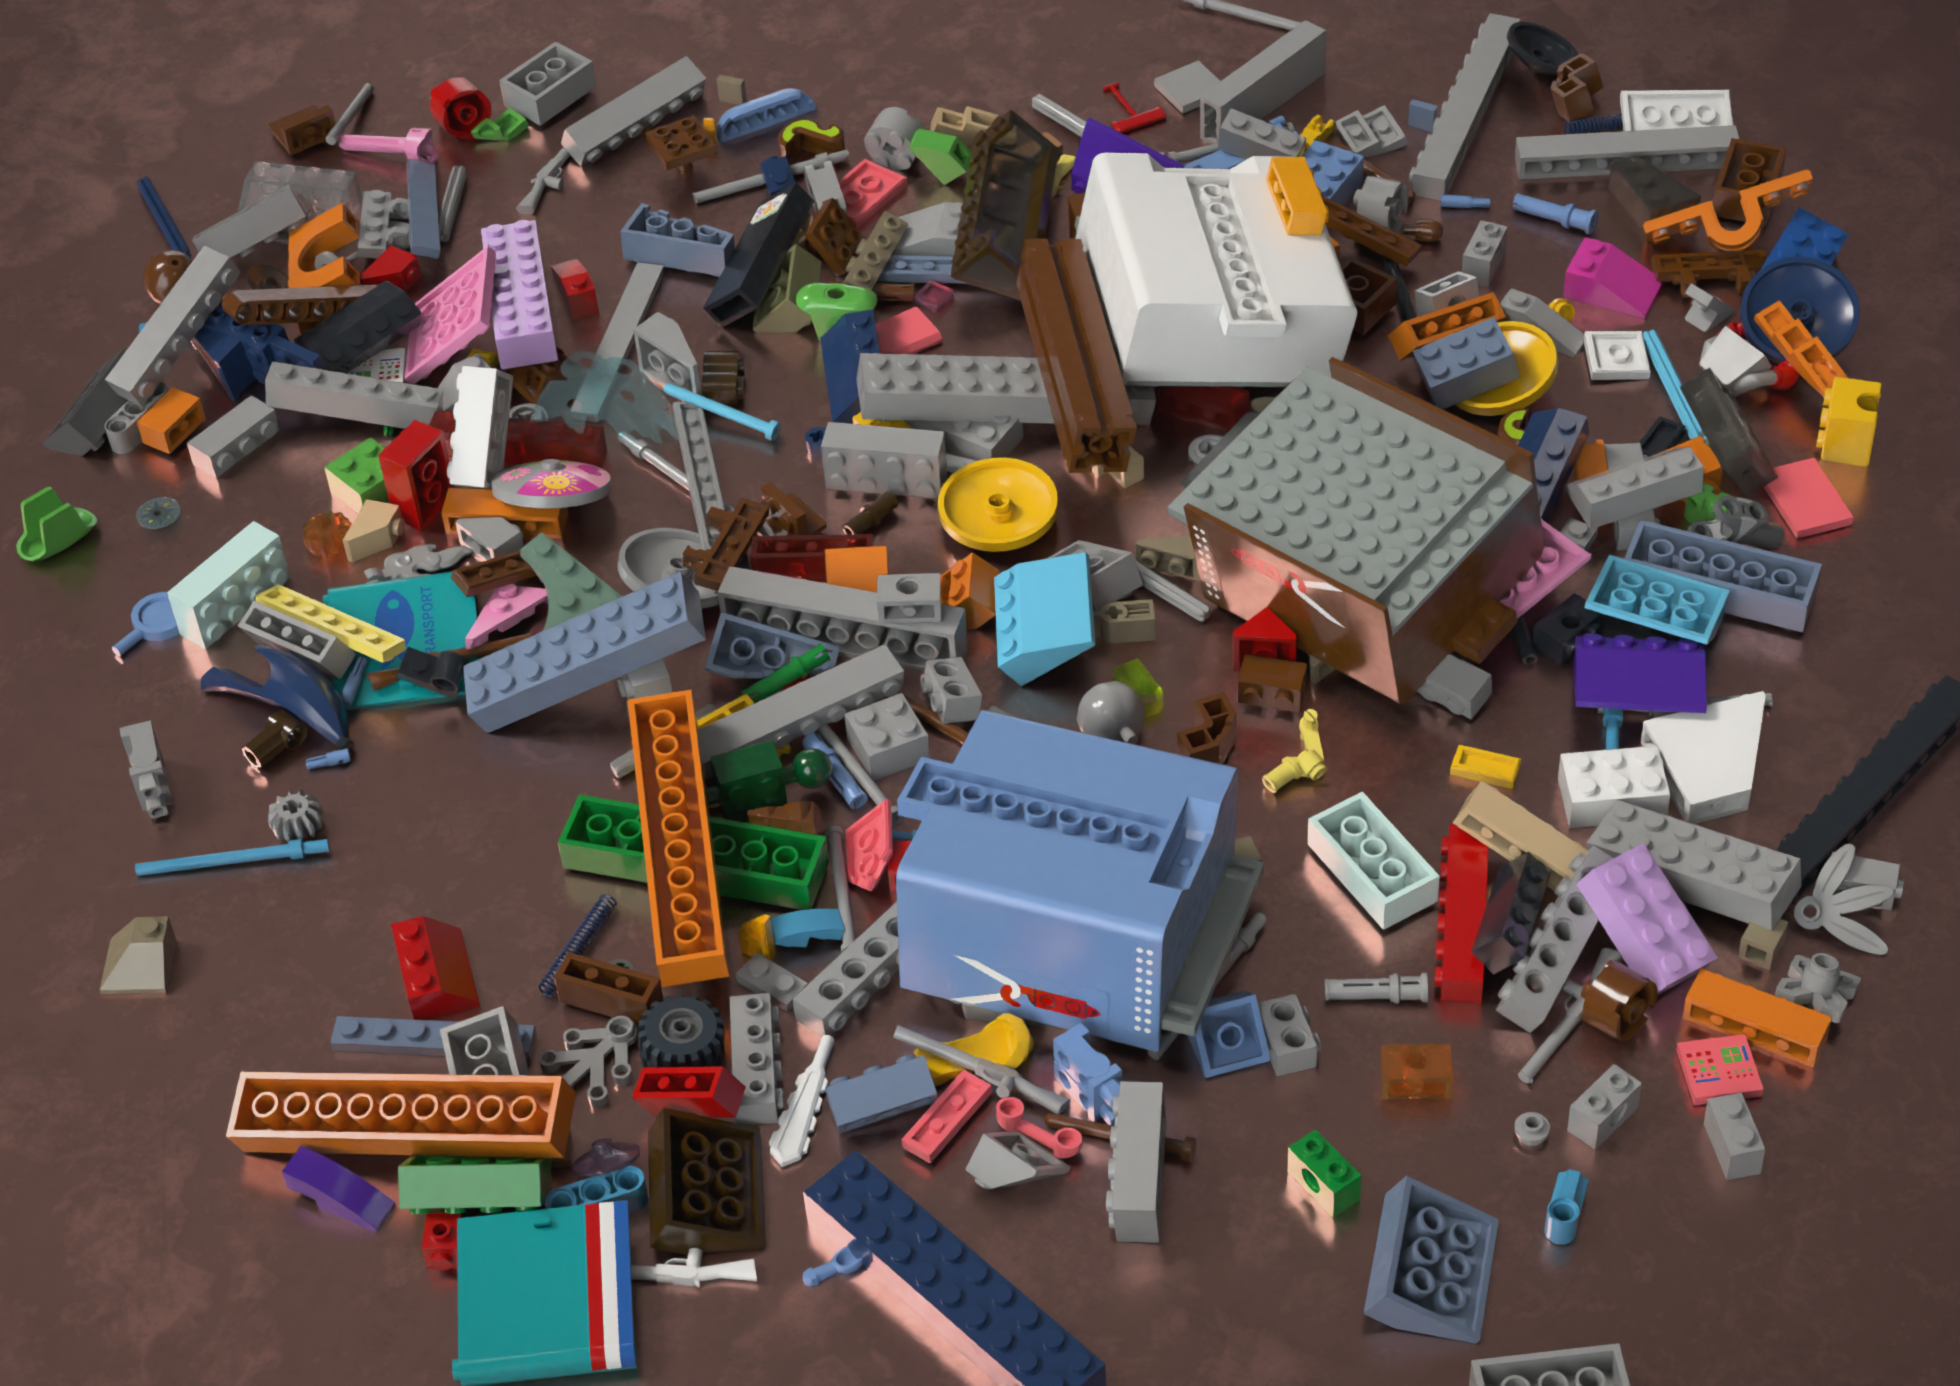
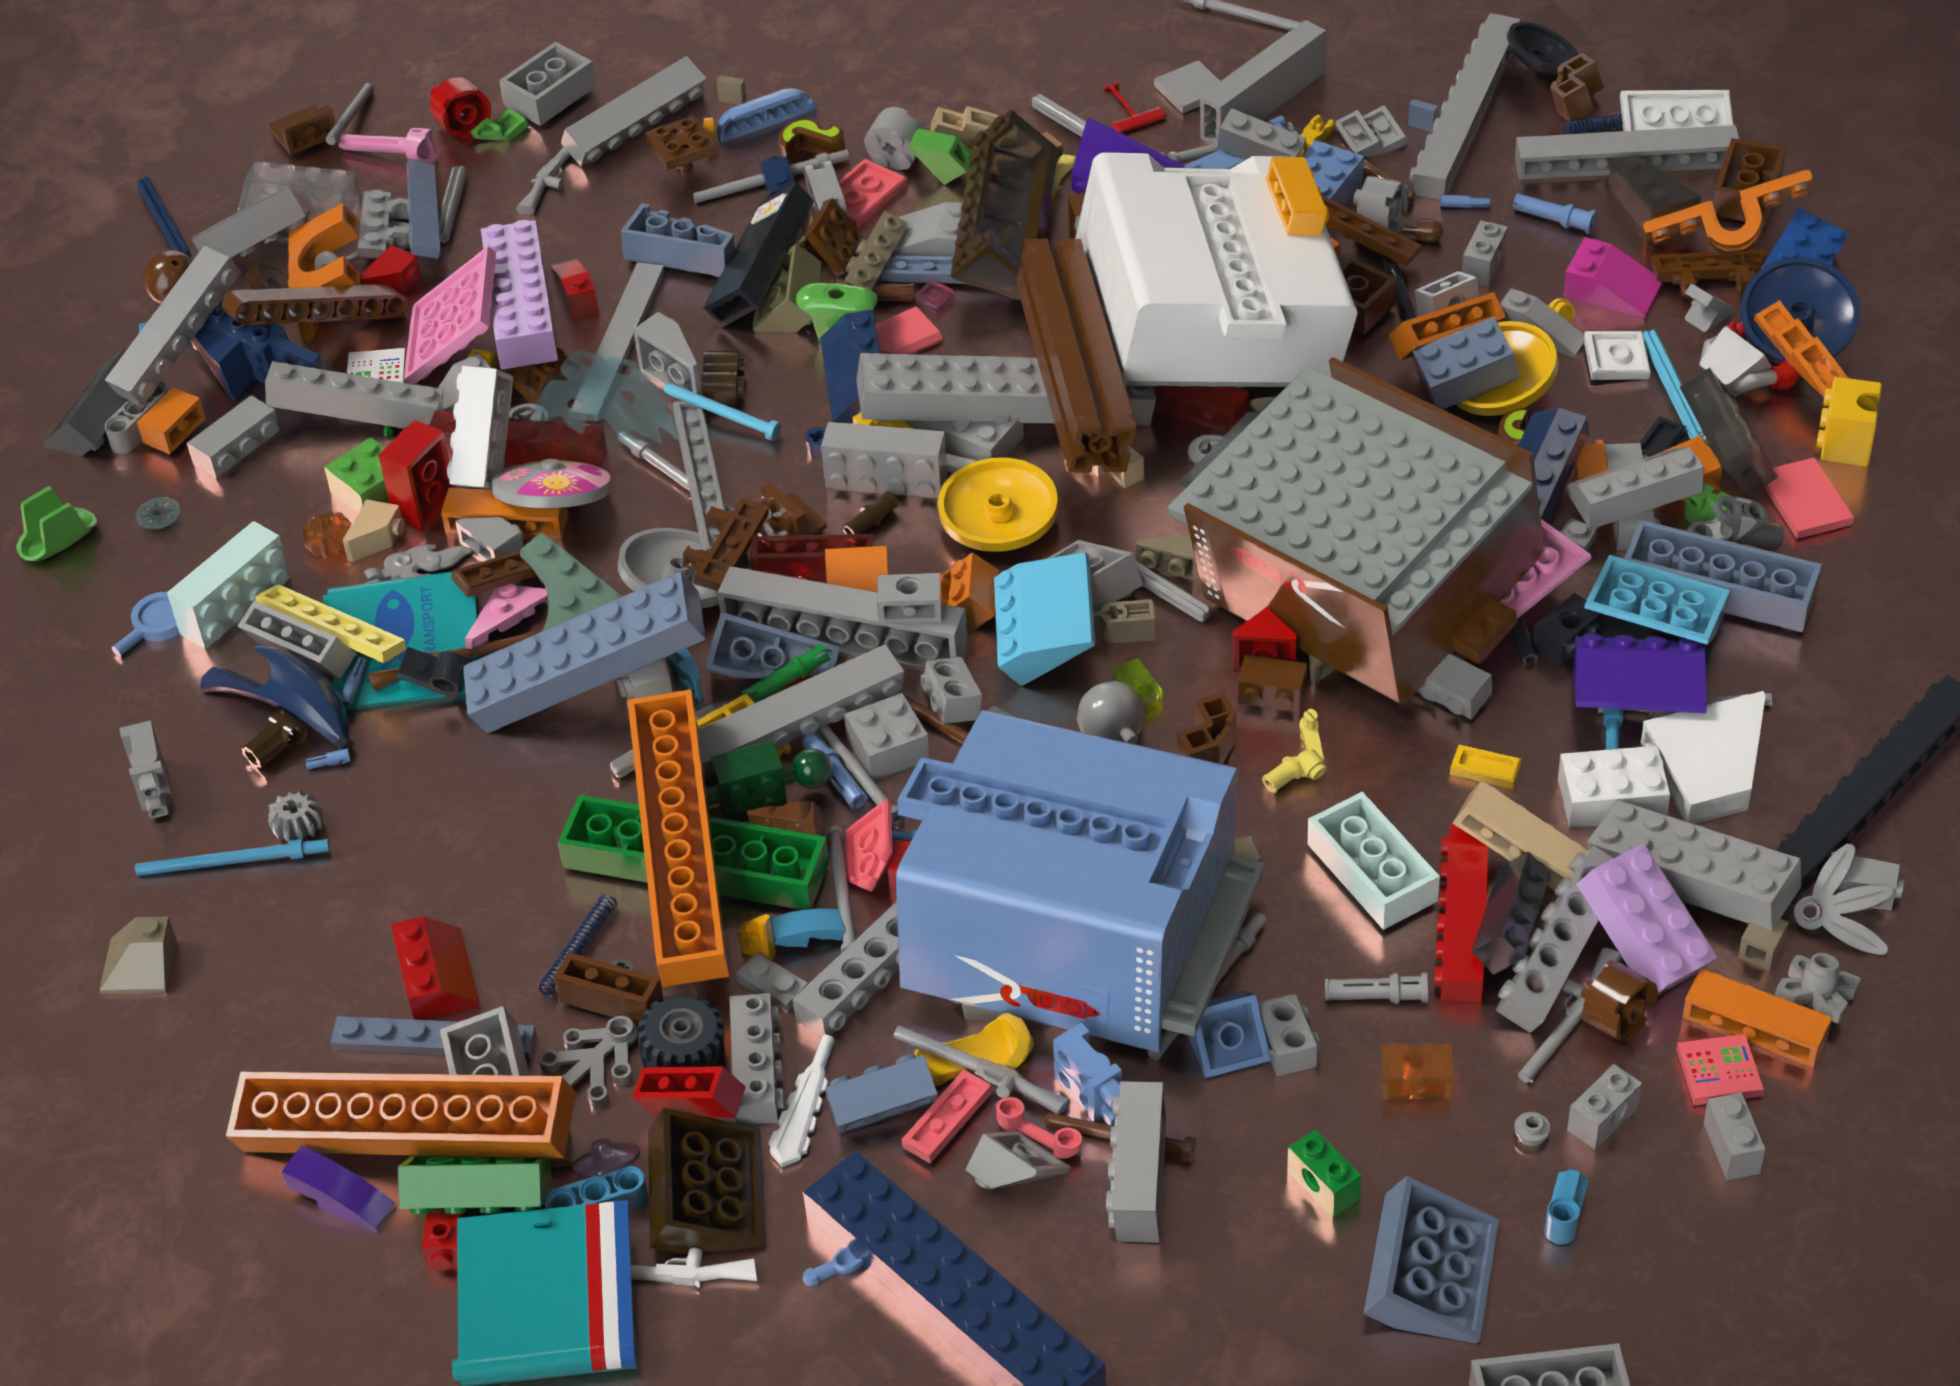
(362, 328): black slope -> none
(687, 672): none -> dark azure slope

